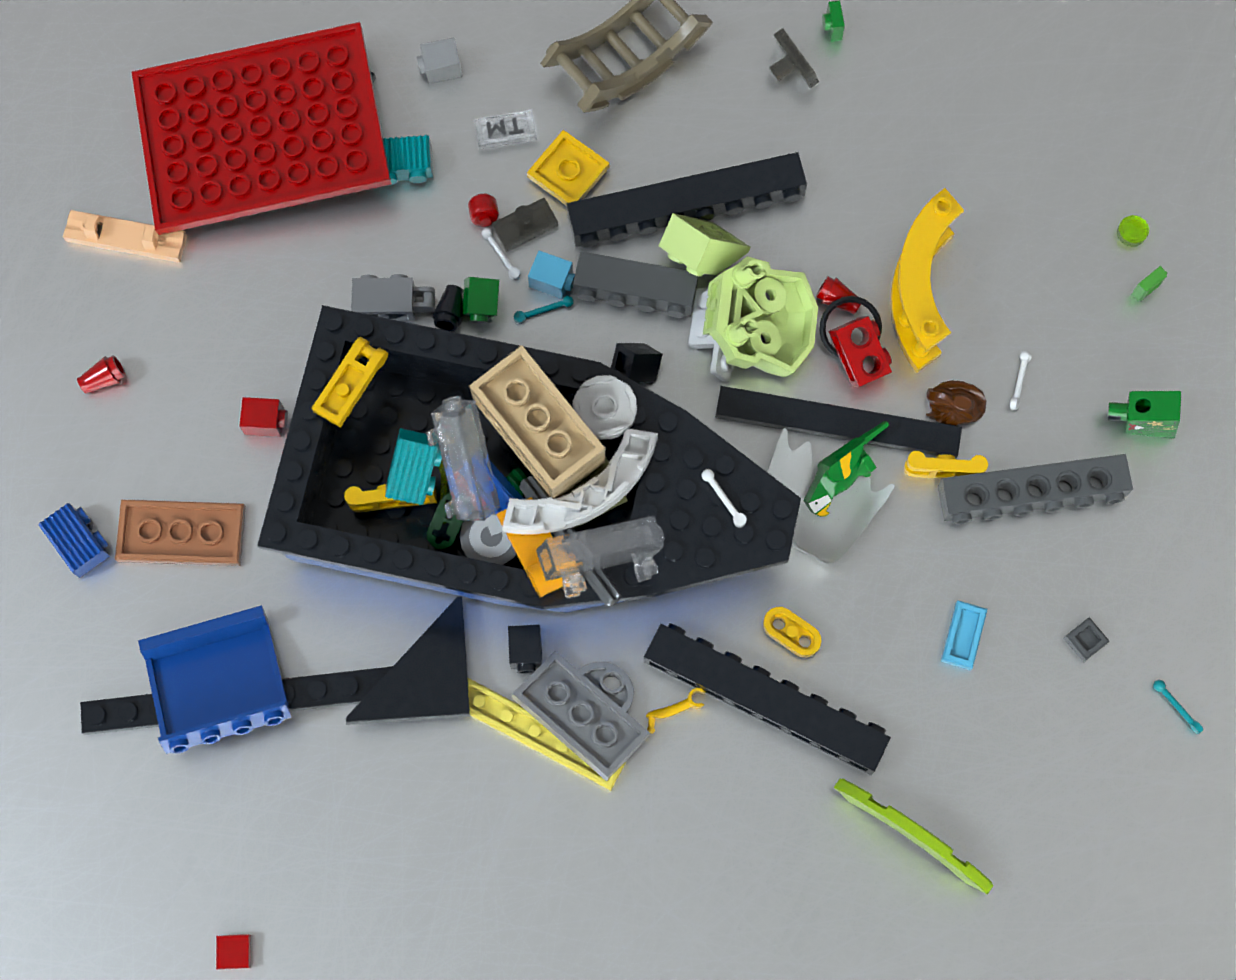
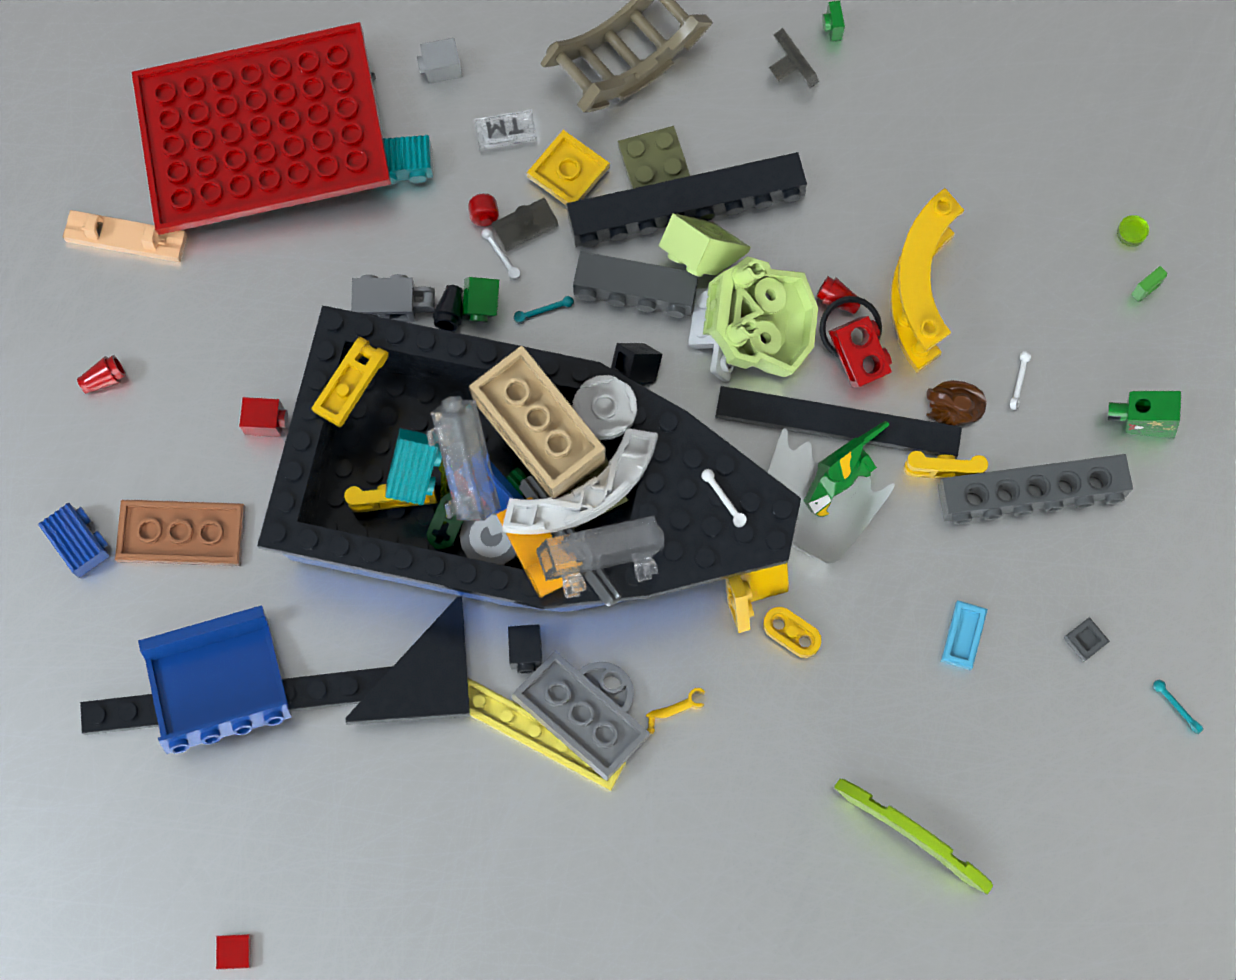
(551, 275): medium azure brick -> none
(653, 157): none -> olive plate
(752, 587): none -> yellow bracket
(767, 699): black brick -> none

